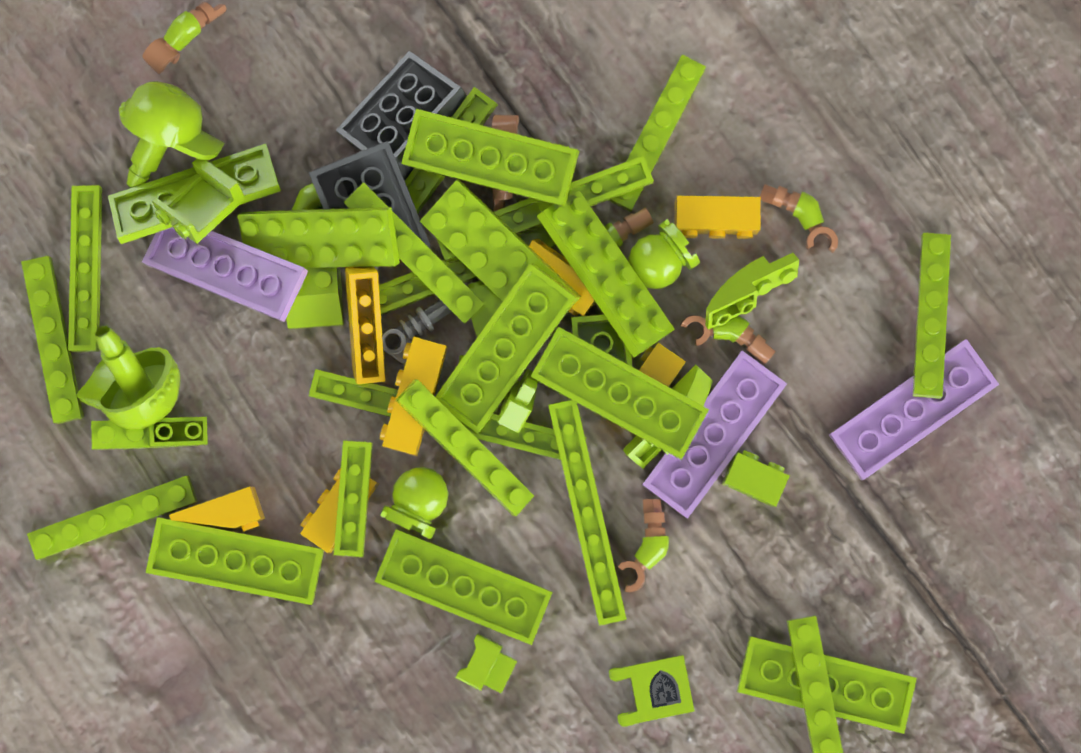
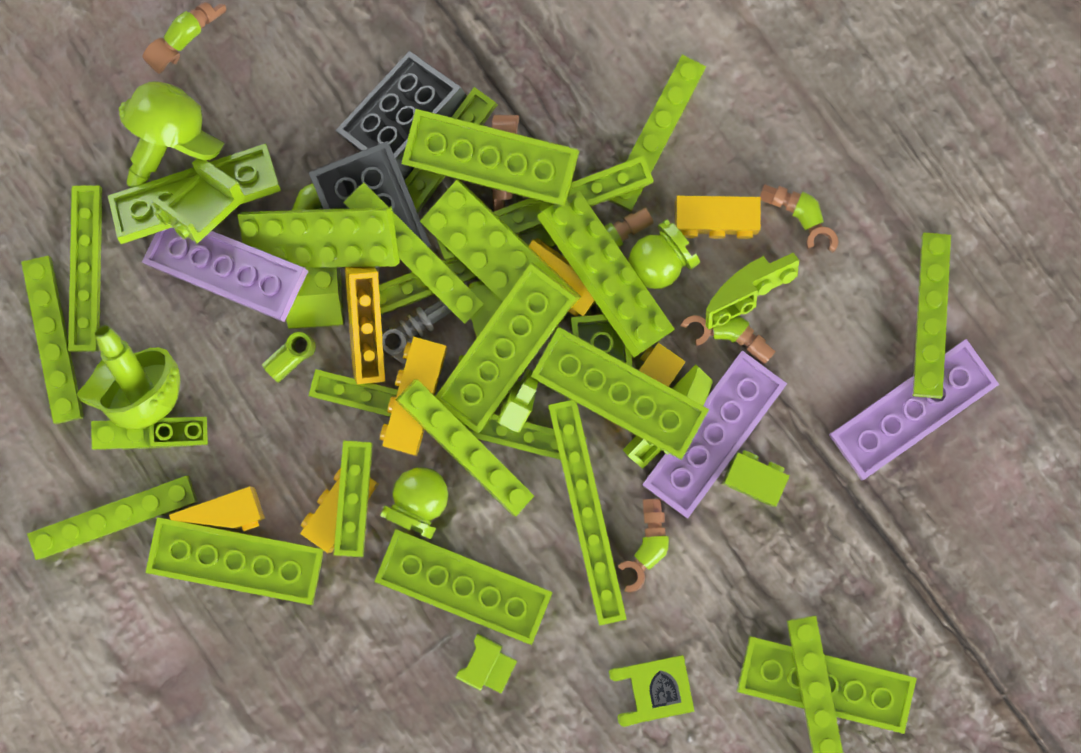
(287, 357): none -> lime piece

